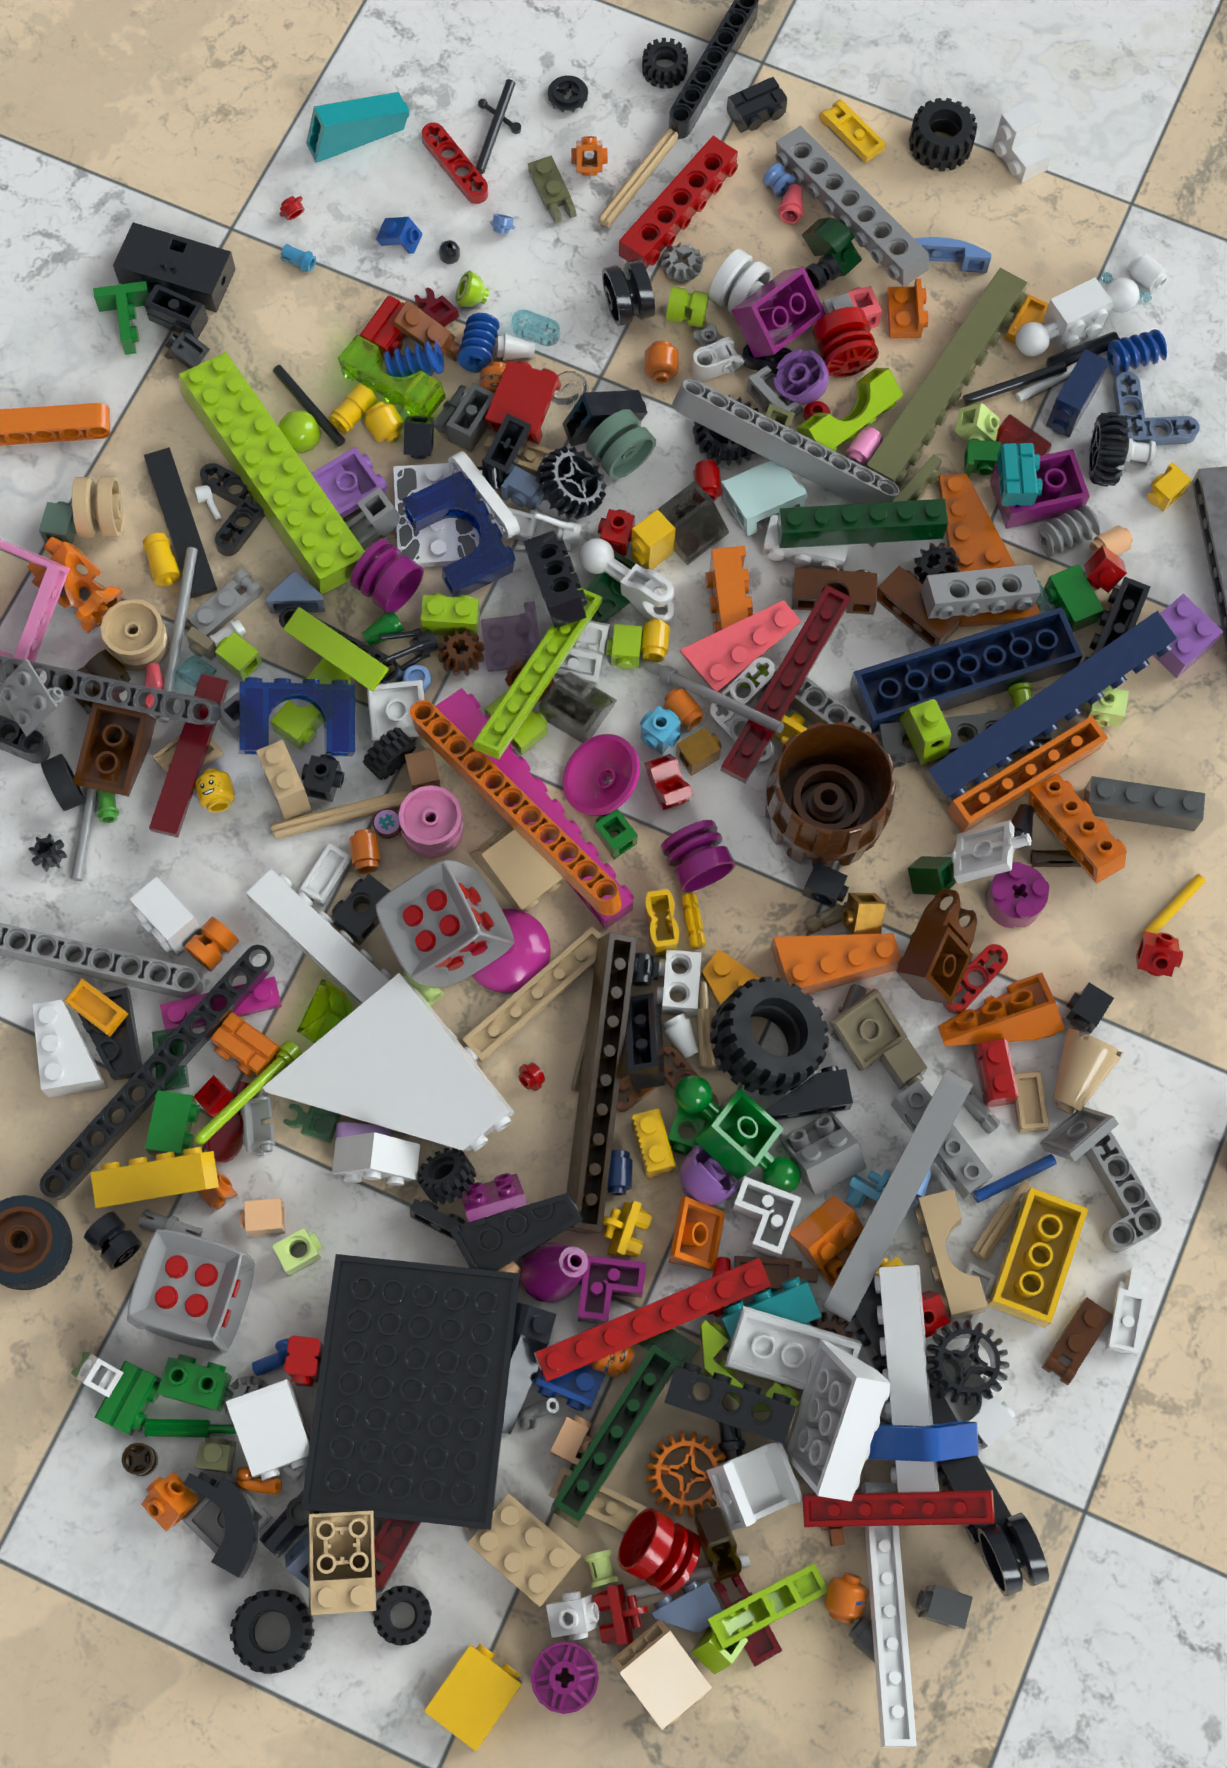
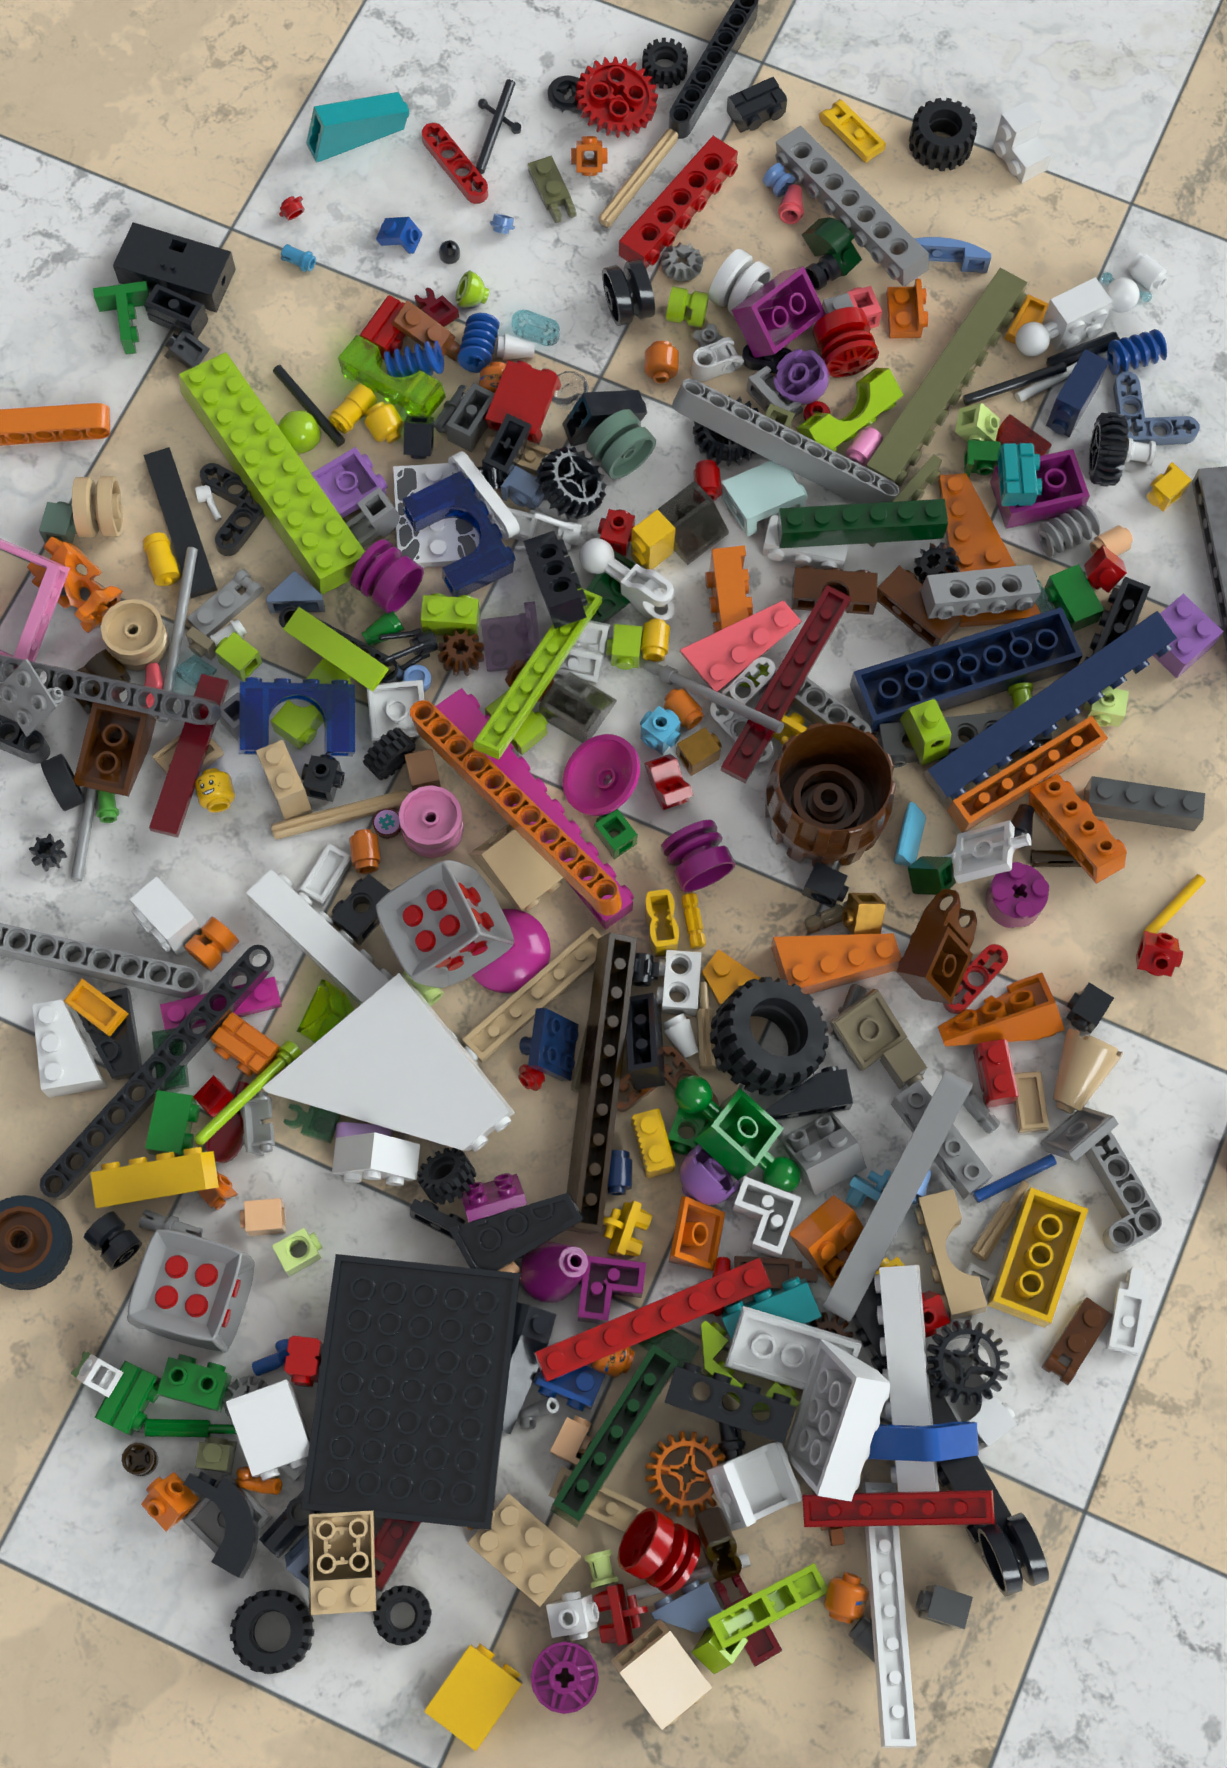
(551, 1044): none -> dark blue plate
(616, 97): none -> red gear
(910, 835): none -> medium azure slope

